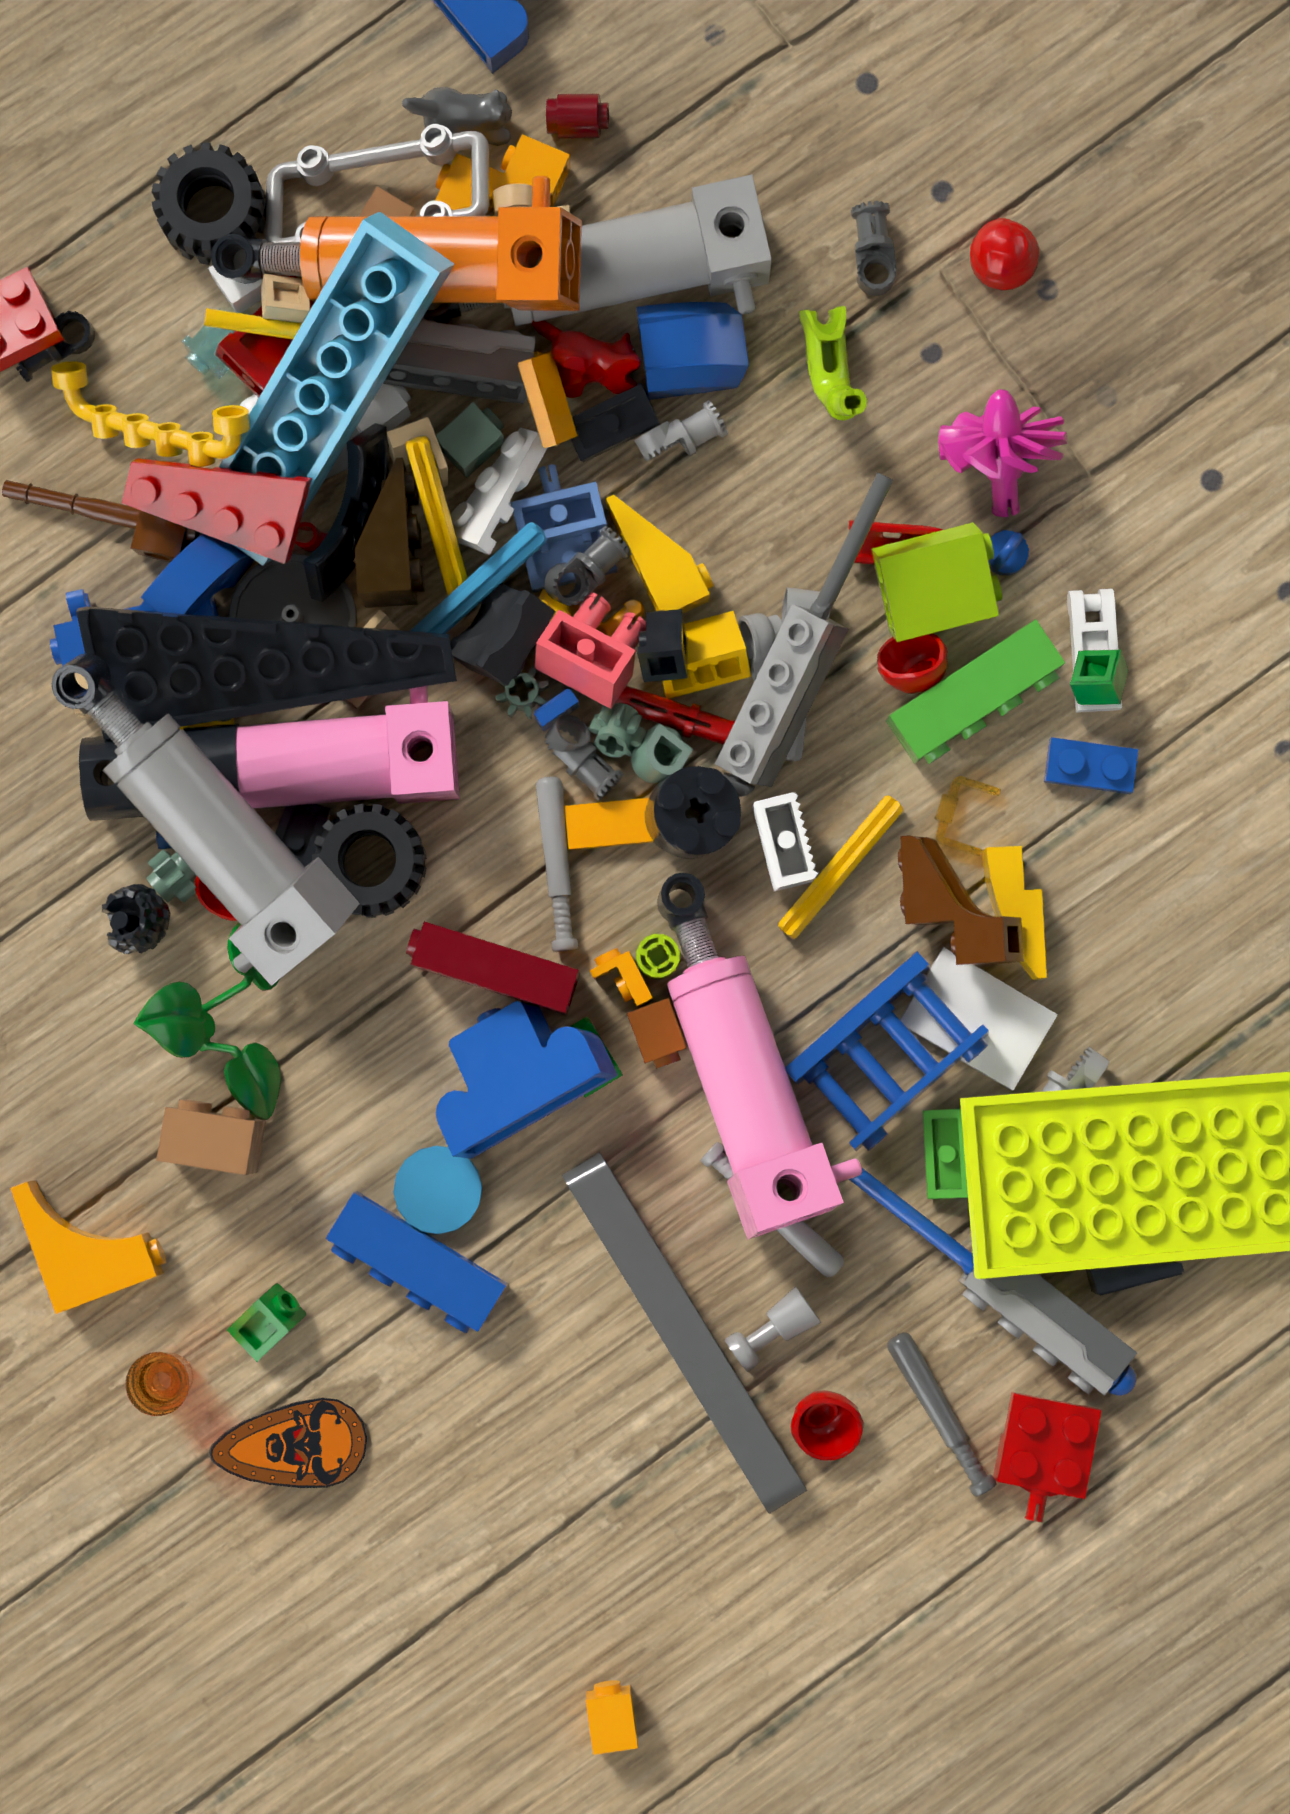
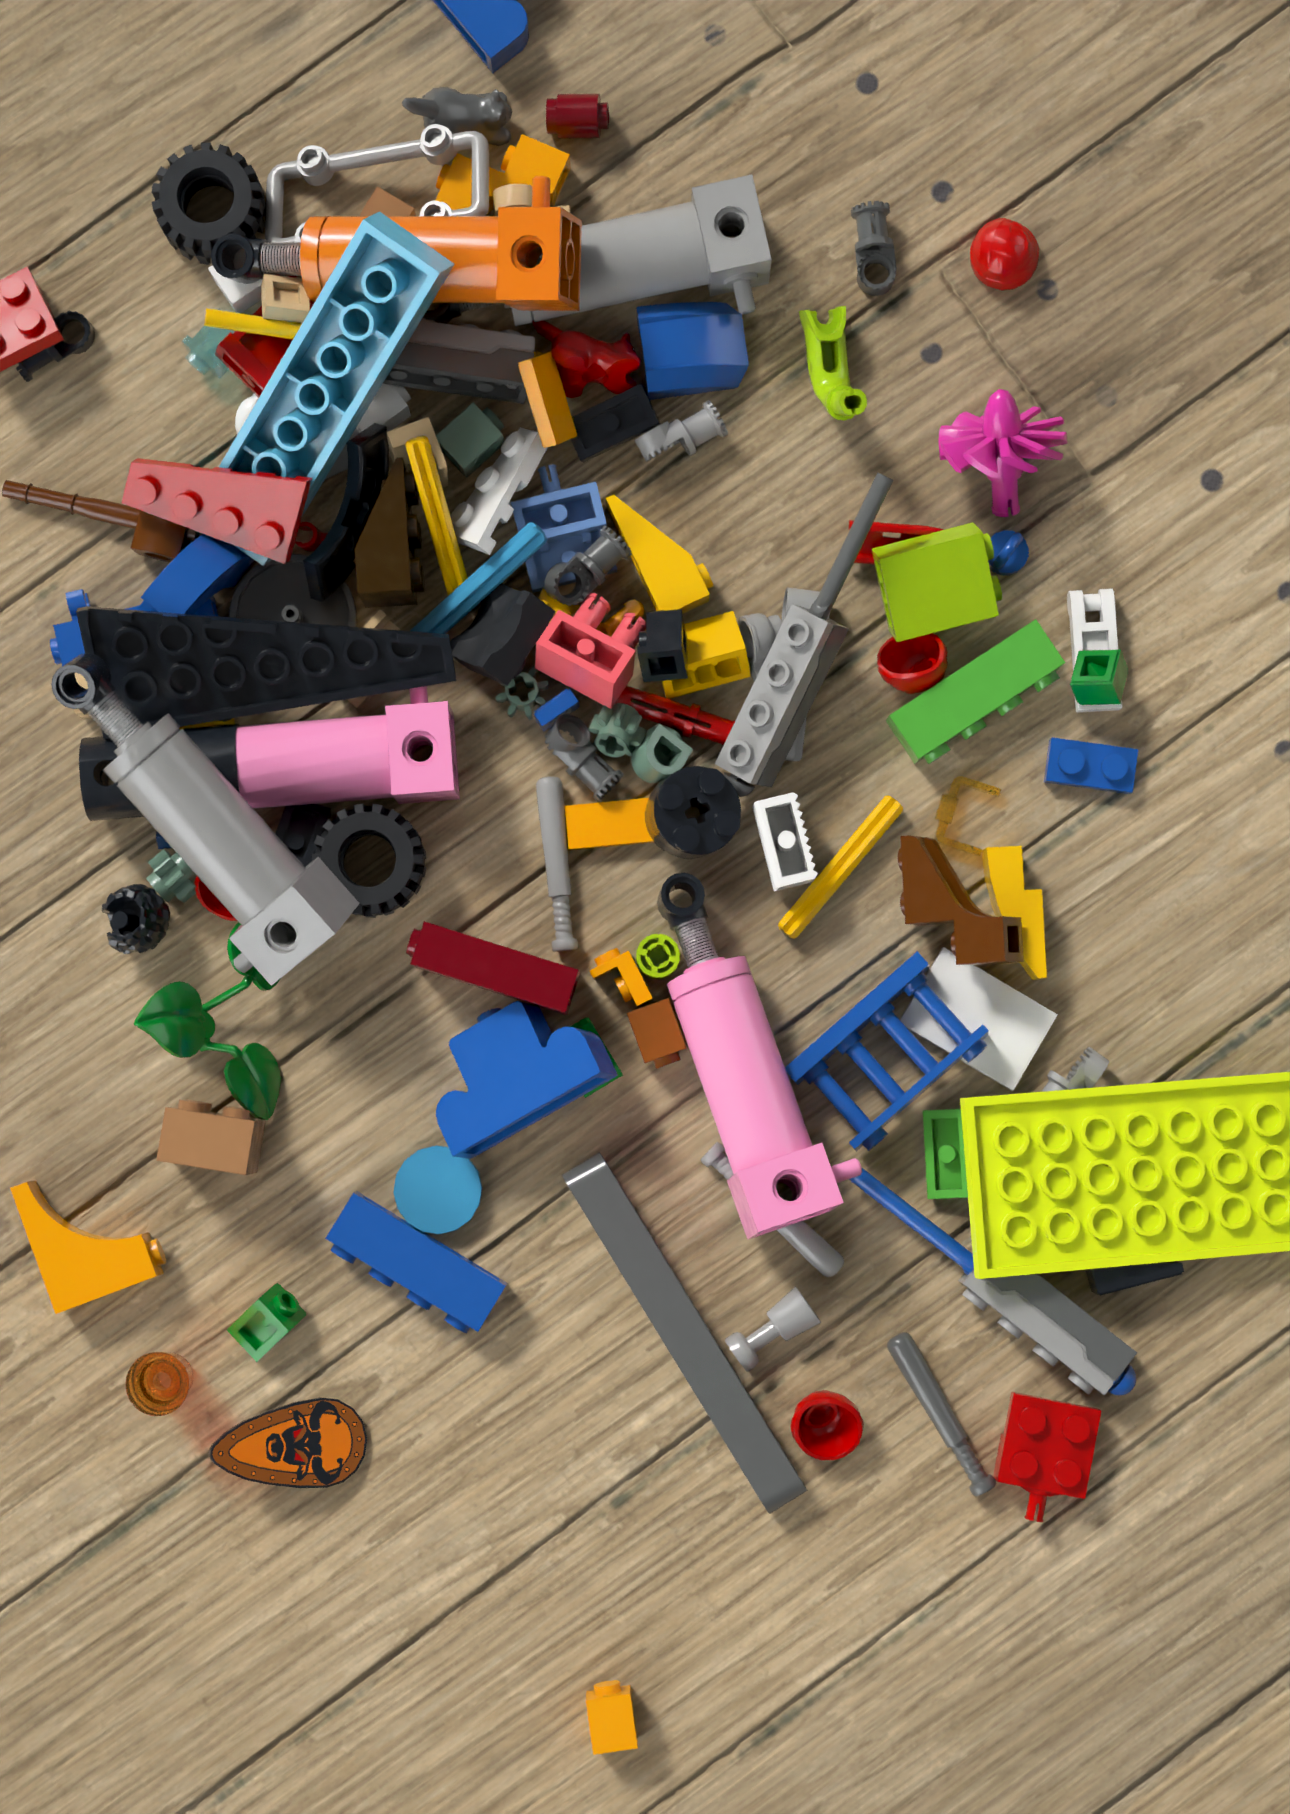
(139, 431): yellow bar -> none

